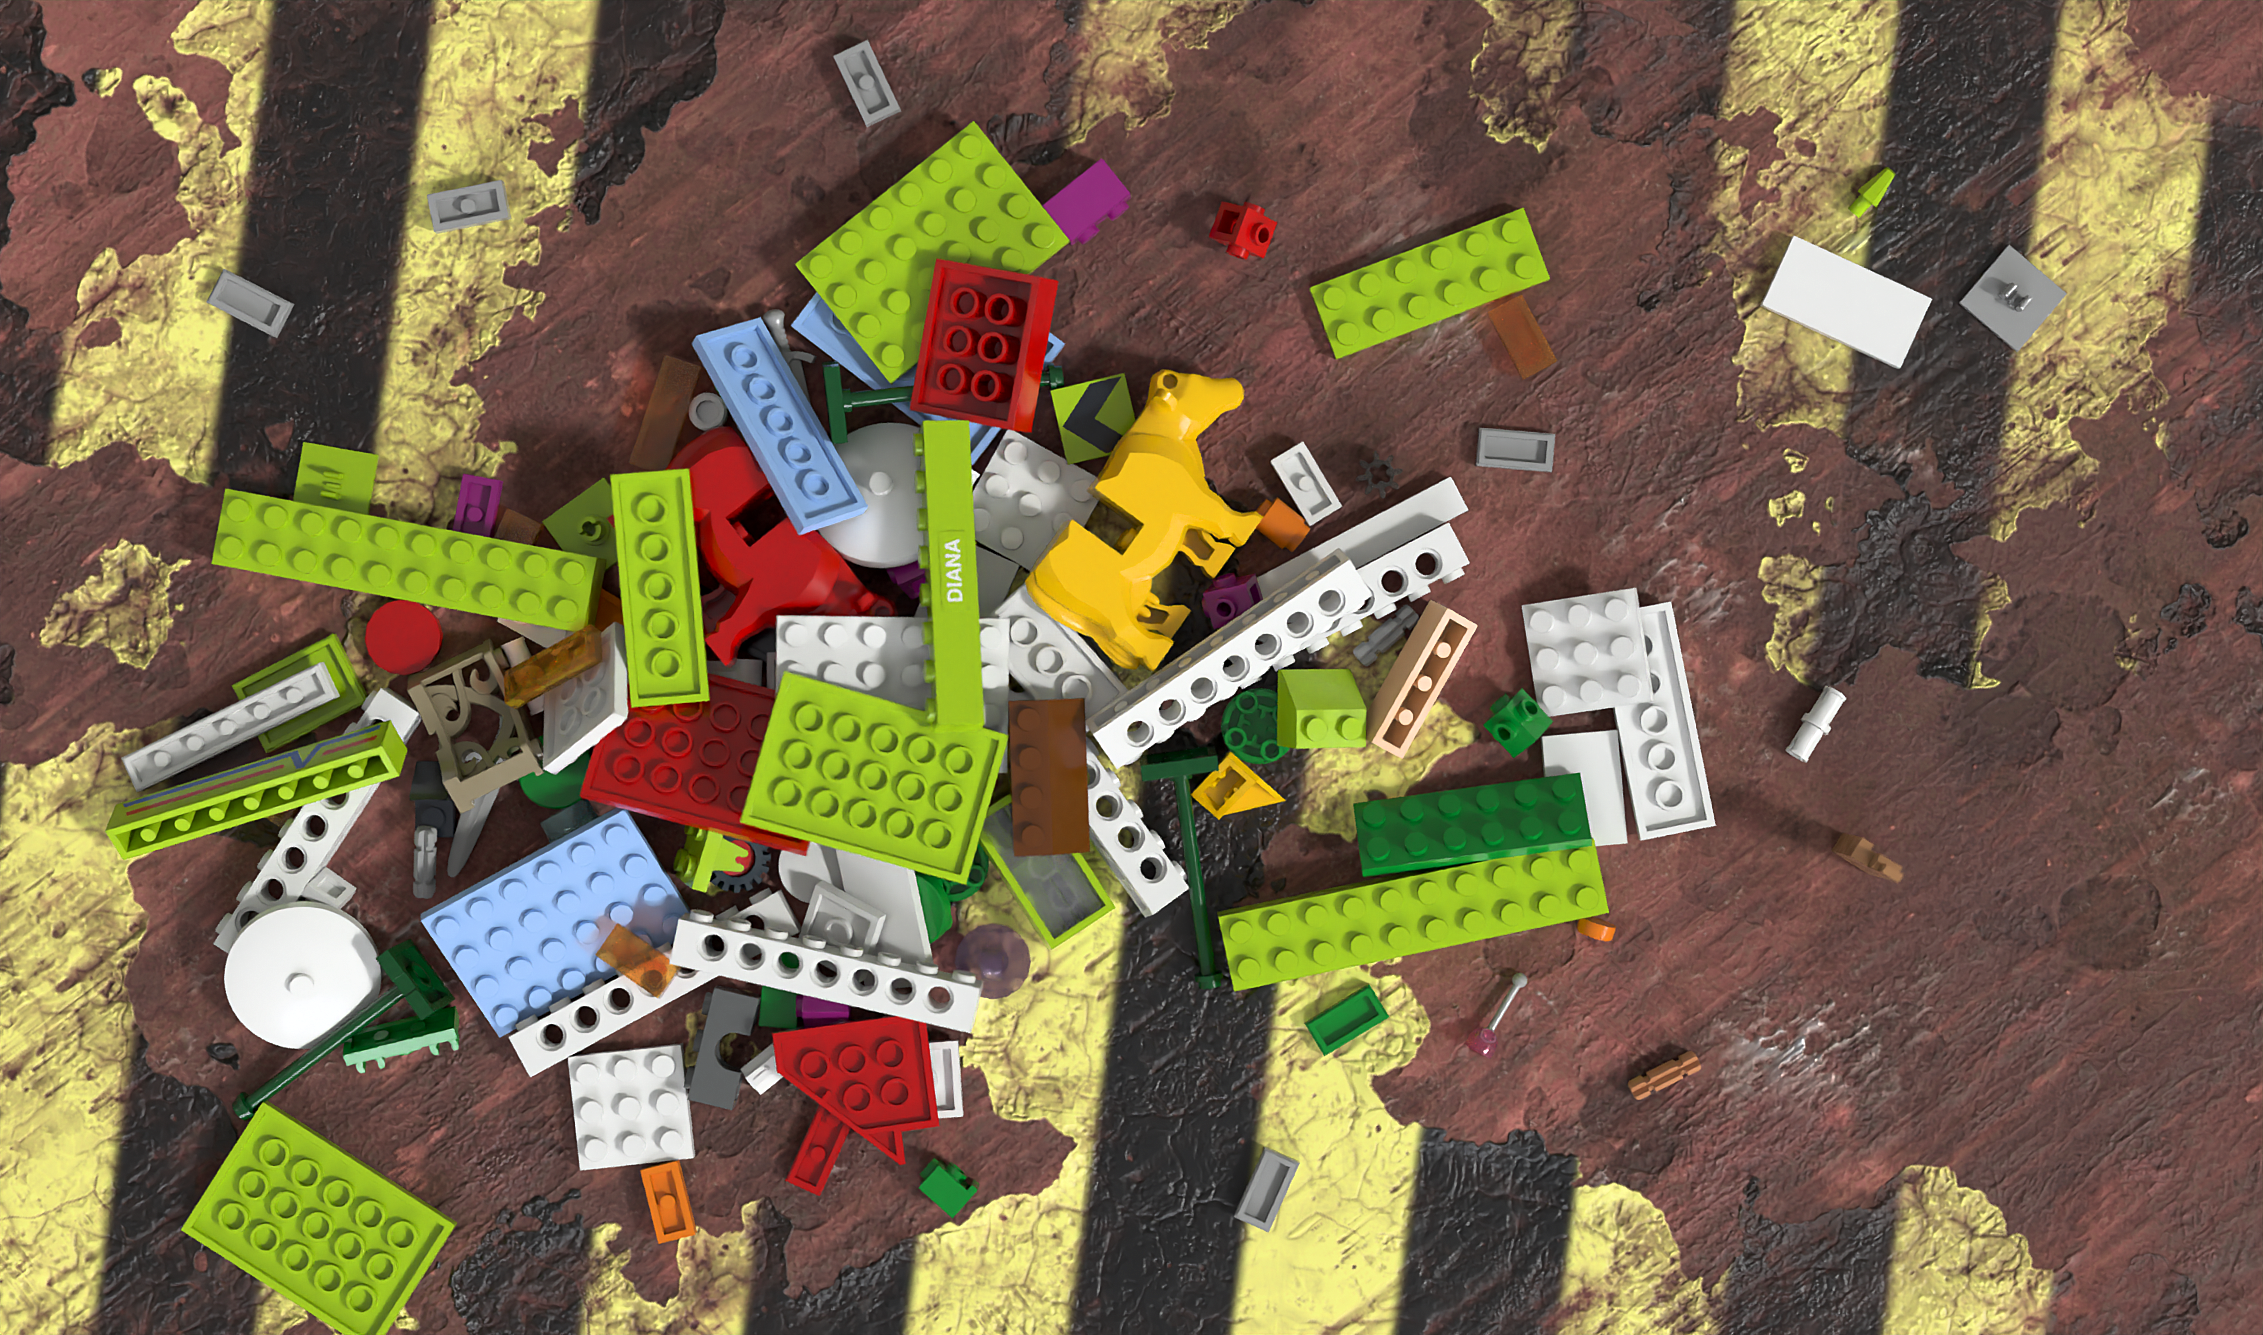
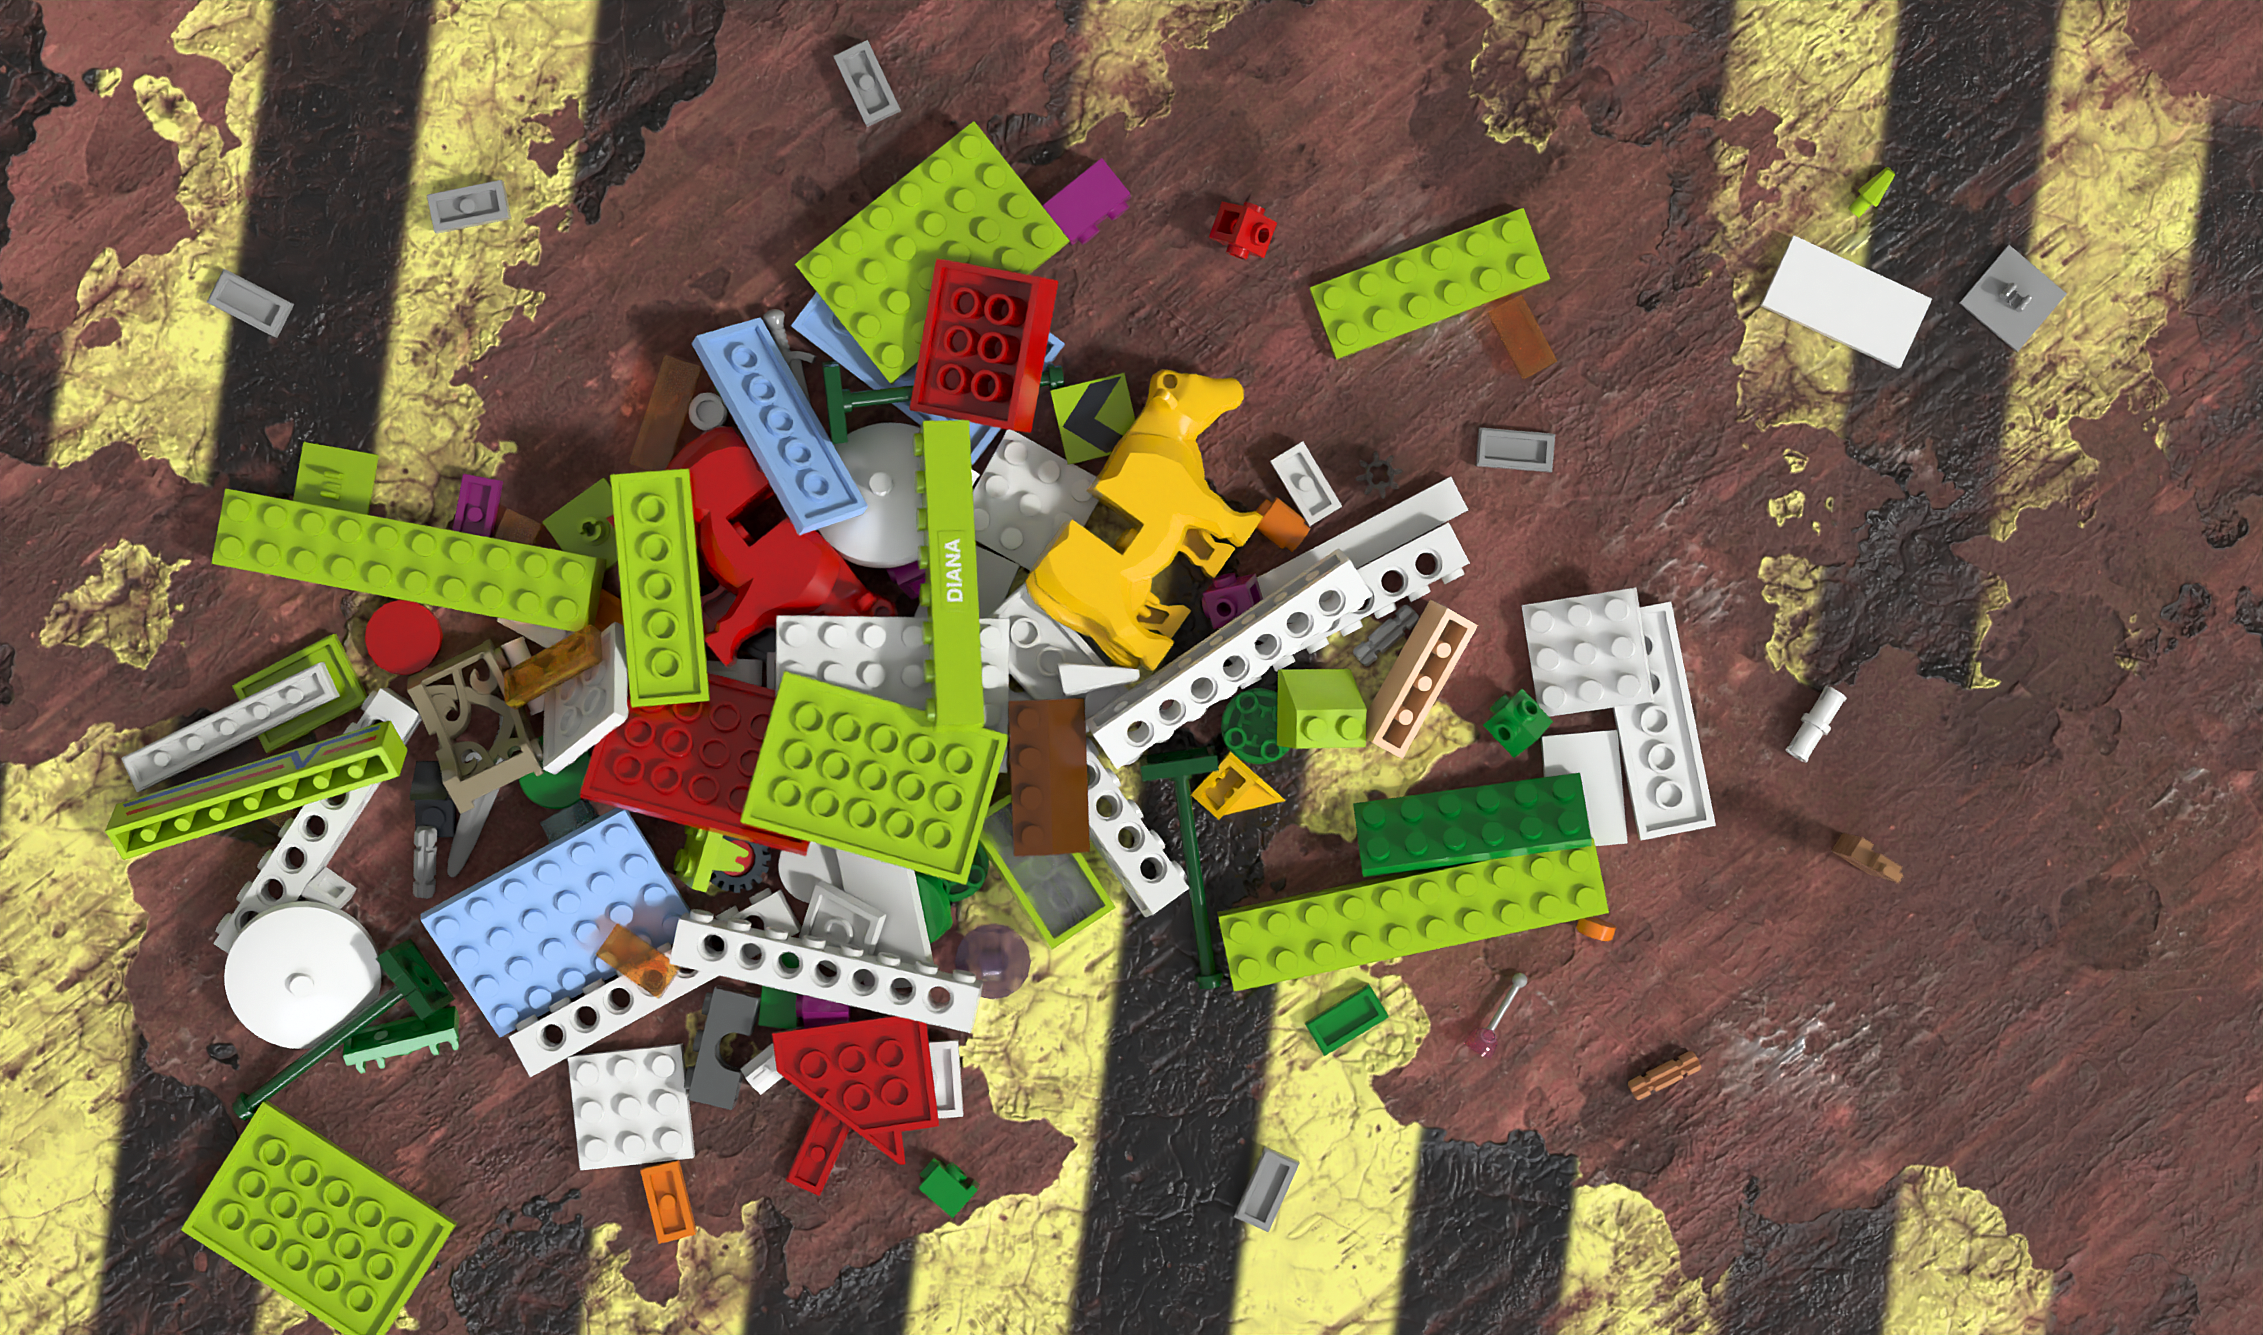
(1087, 678): none -> white slope

